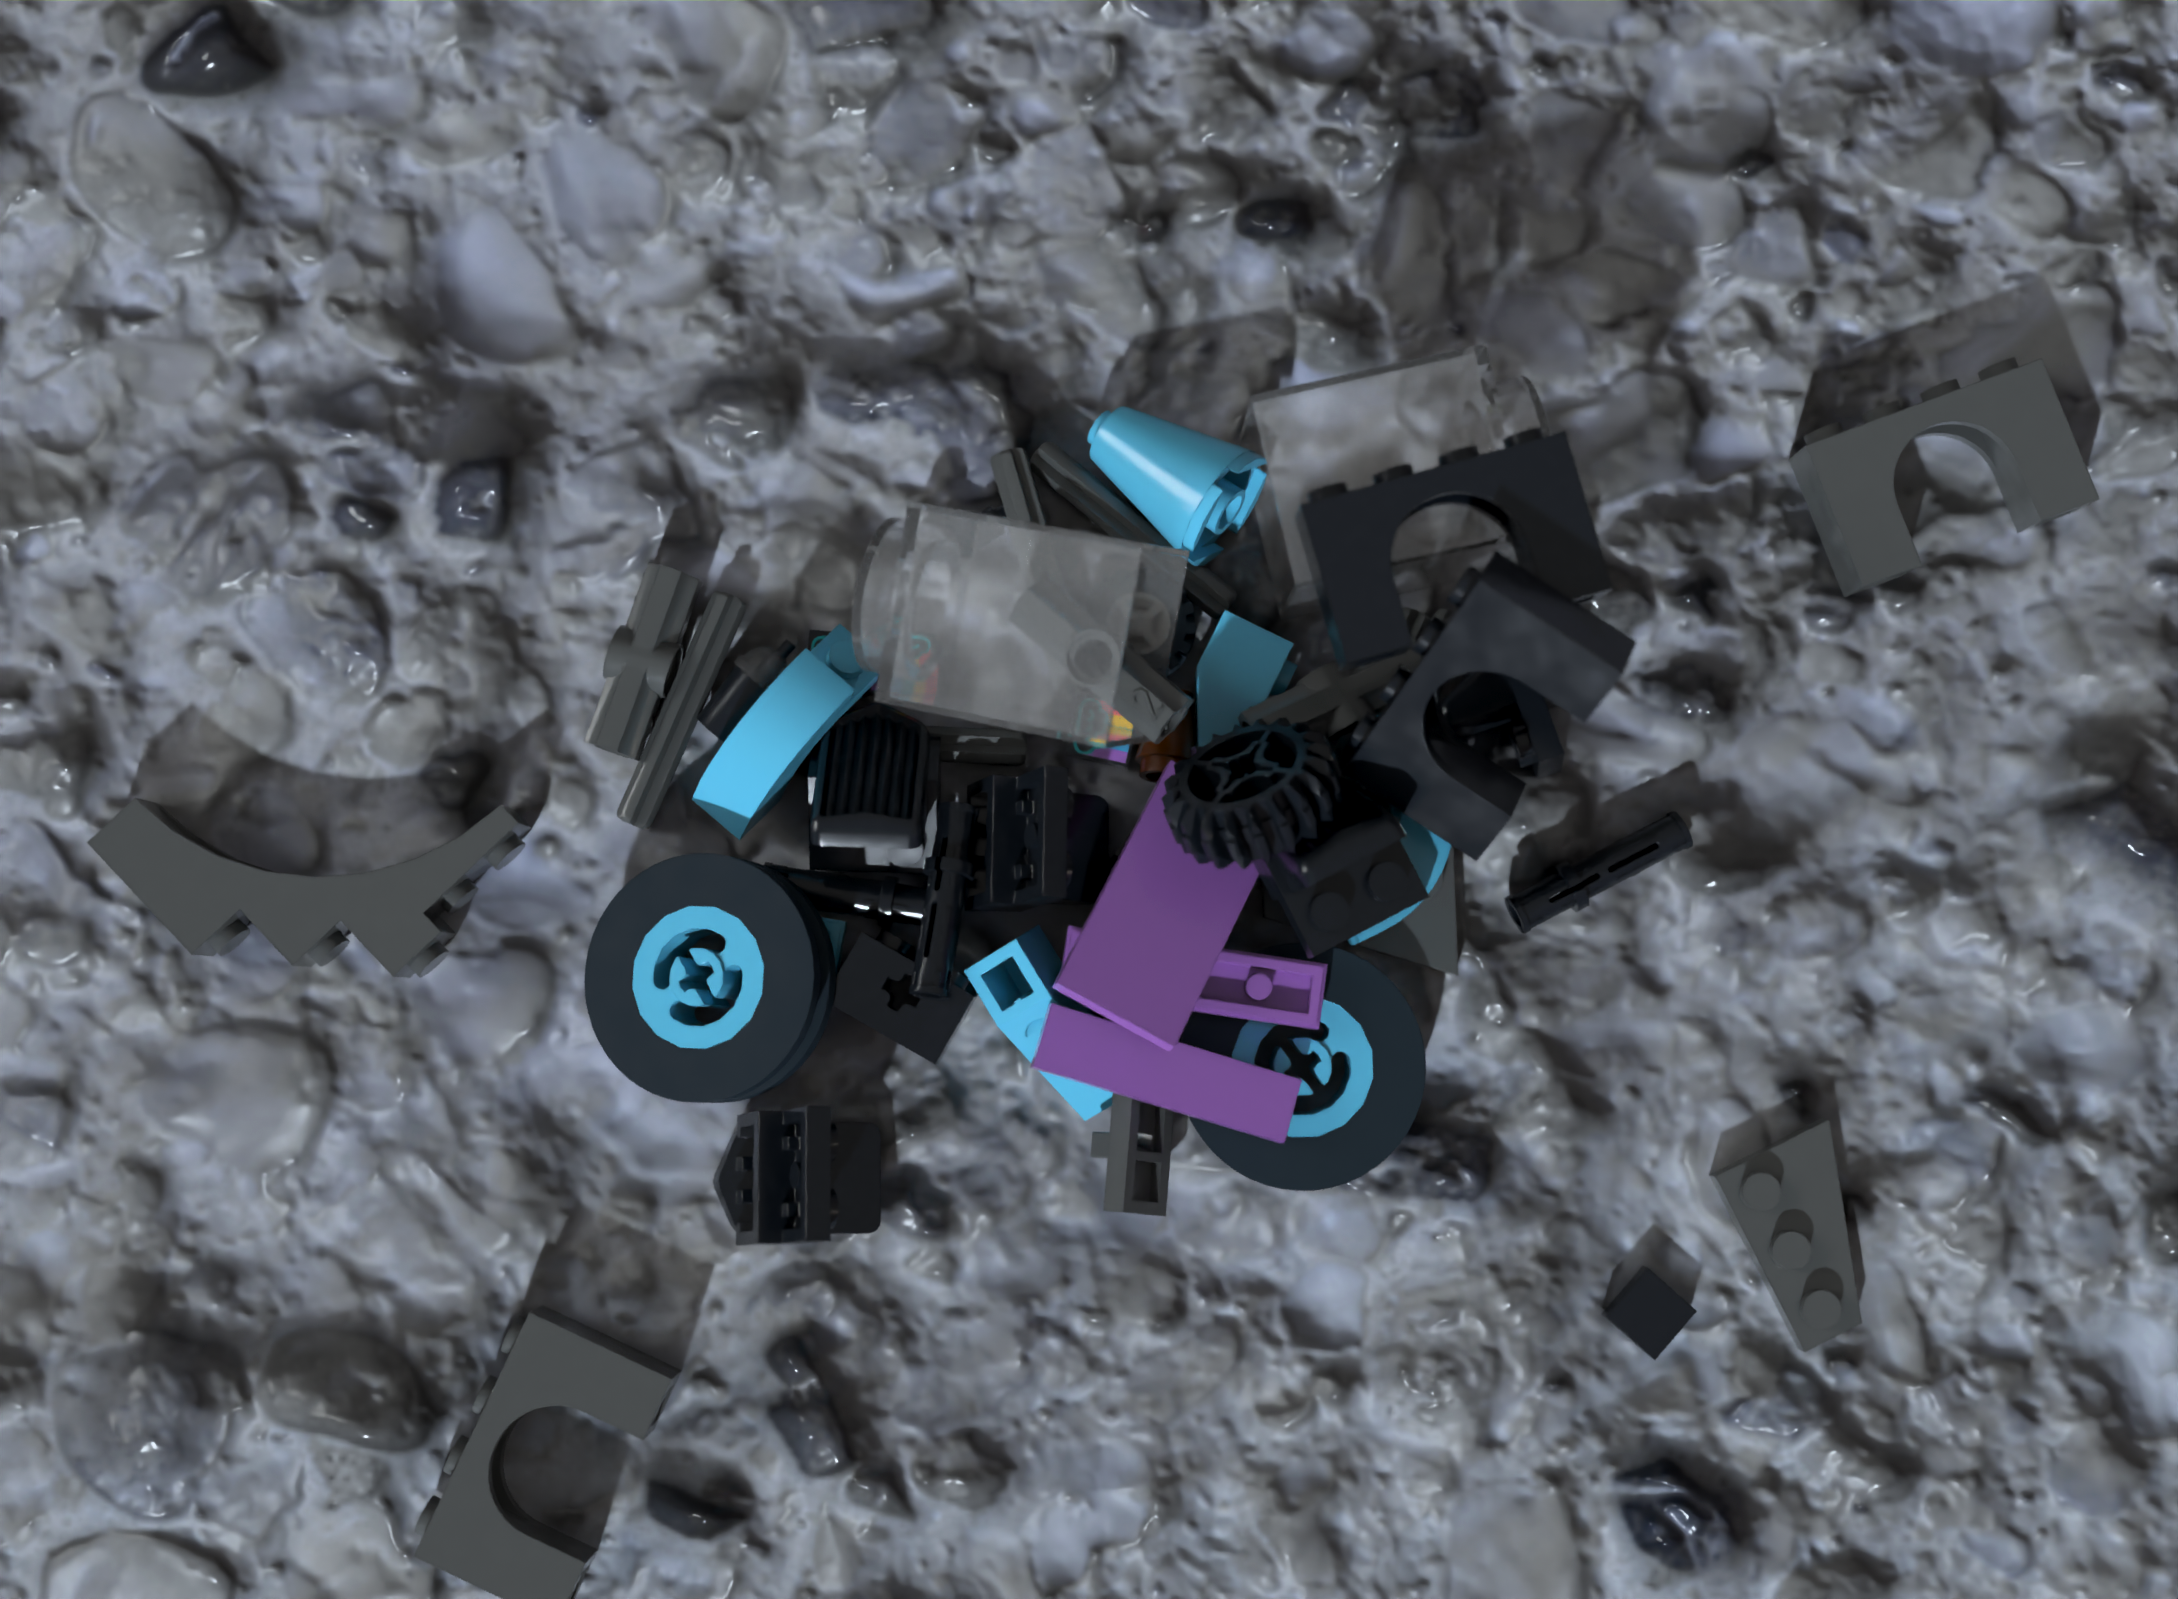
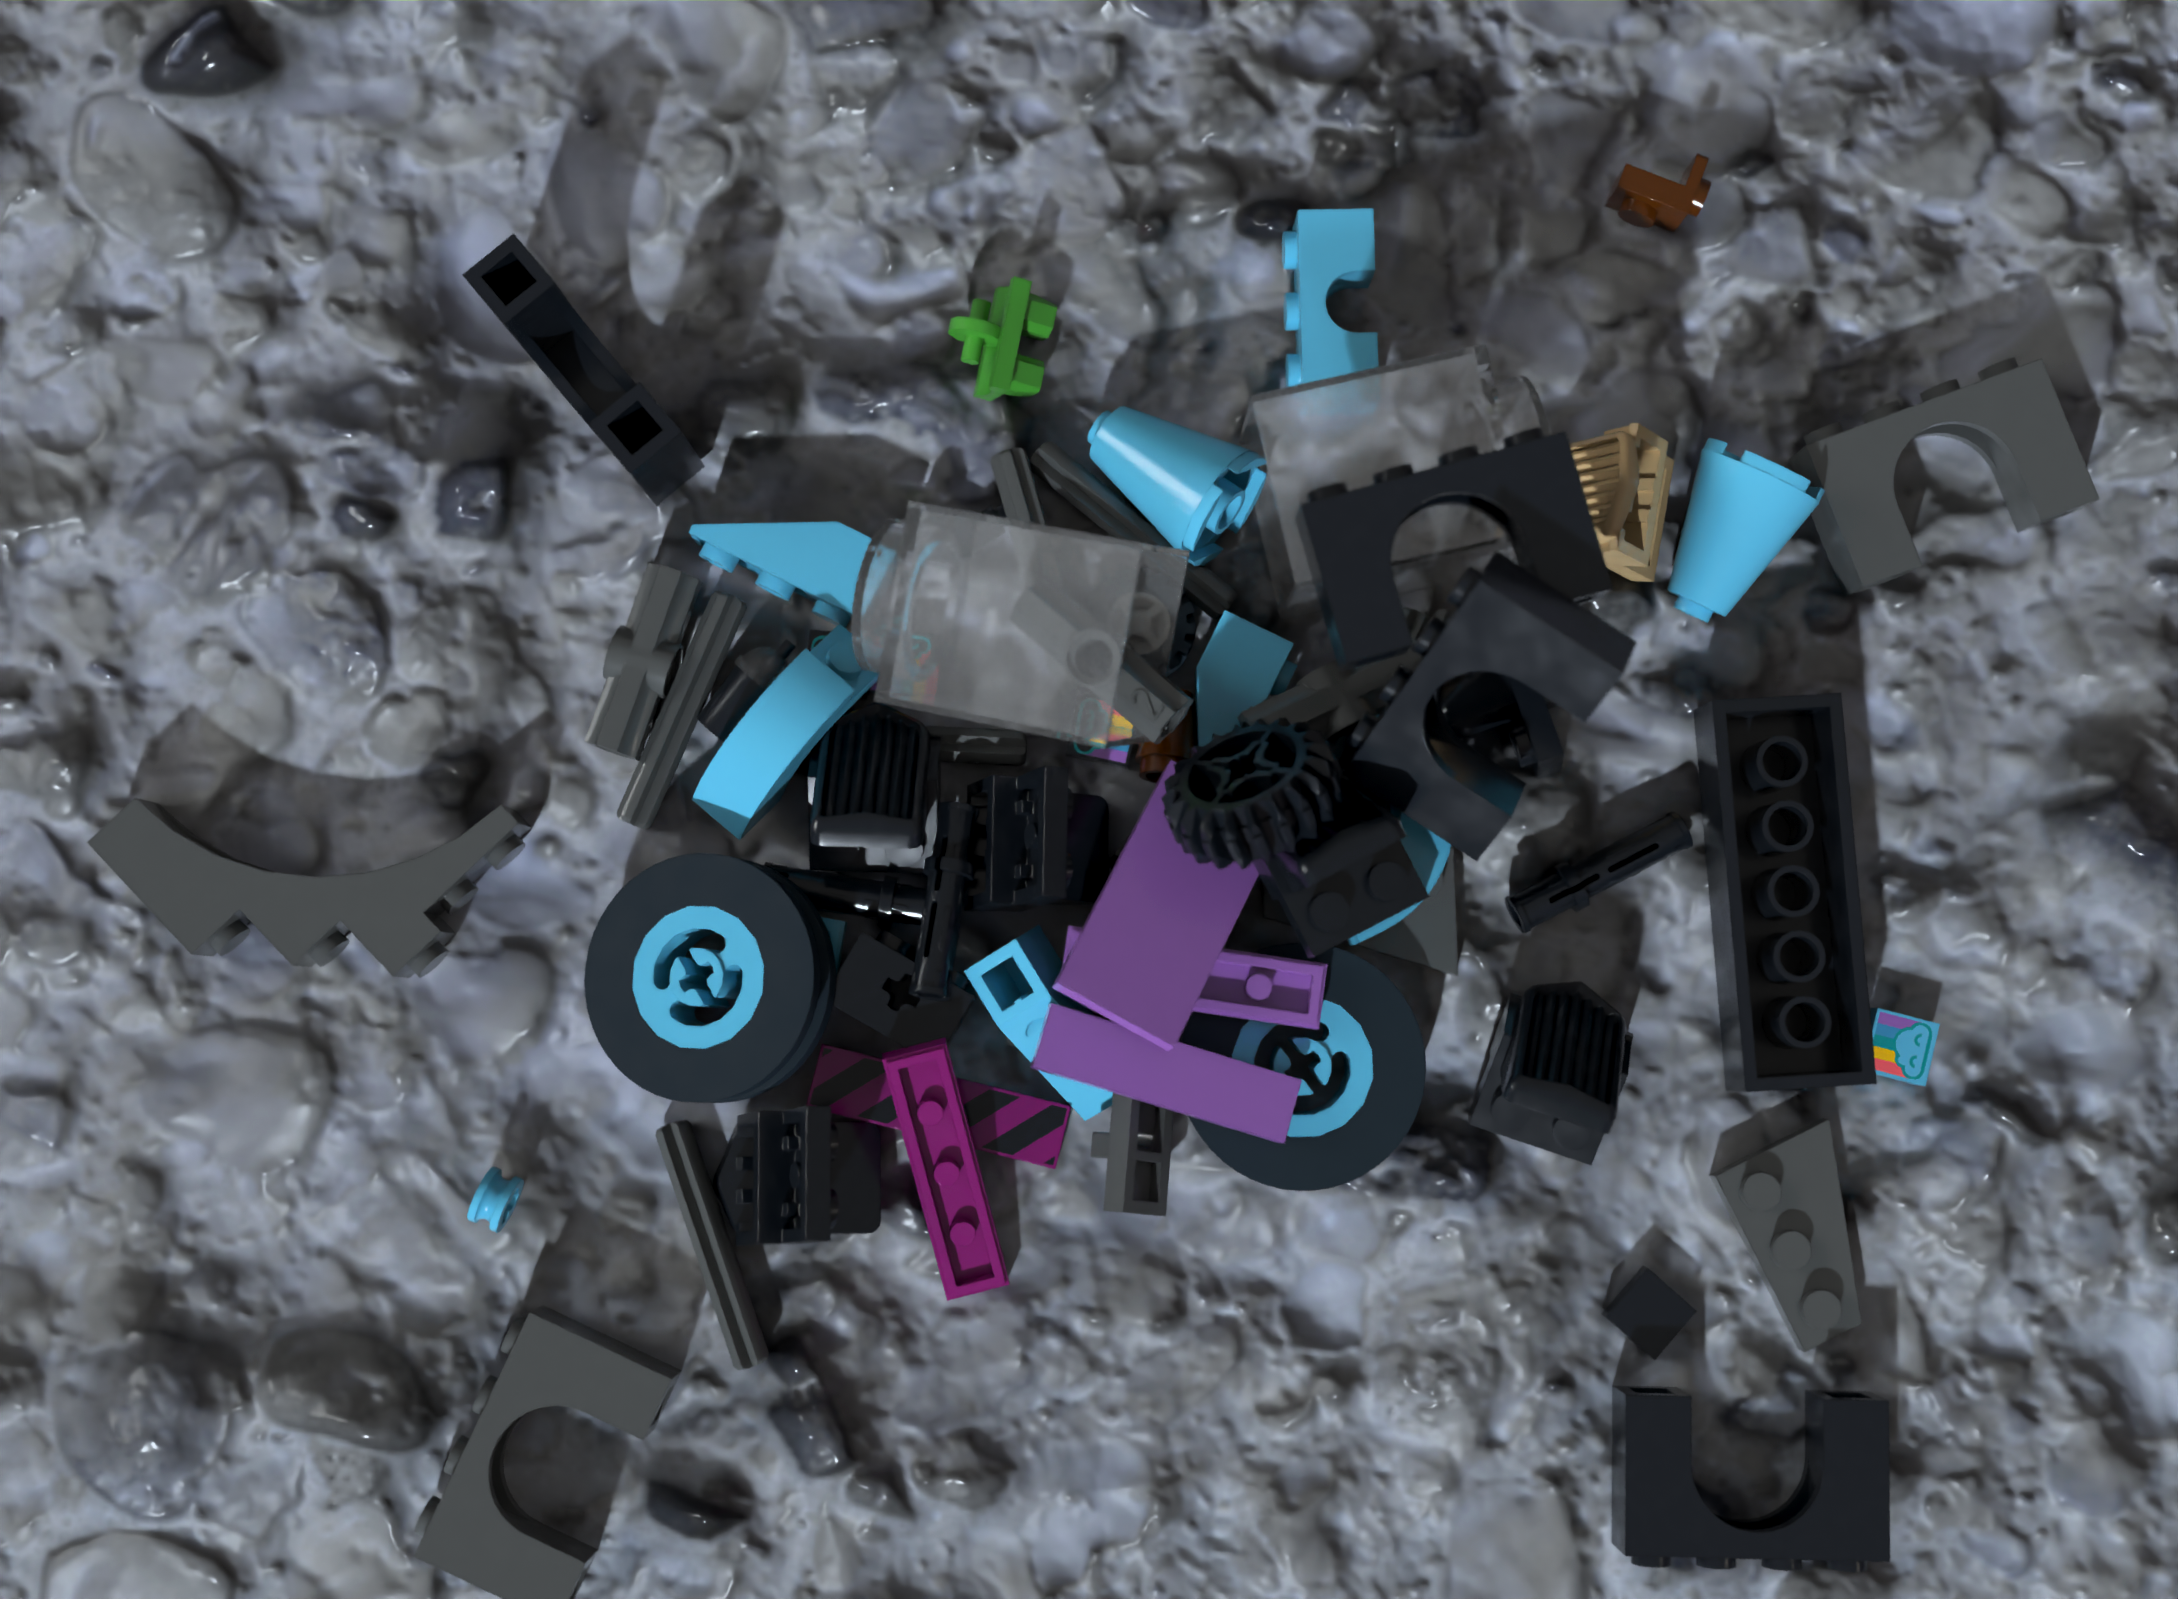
(495, 1199): none -> medium azure bush
(584, 370): none -> black arch
(712, 1244): none -> dark grey axle
(790, 557): none -> medium azure slope
(945, 1168): none -> magenta tile
(998, 1118): none -> tile
(1011, 315): none -> bright green hips
(1328, 254): none -> medium azure arch
(1555, 1070): none -> black piece
(1627, 495): none -> tan piece
(1653, 200): none -> reddish brown bracket
(1735, 527): none -> medium azure cone
(1784, 893): none -> black brick
(1832, 1515): none -> black arch
(1902, 1046): none -> tile

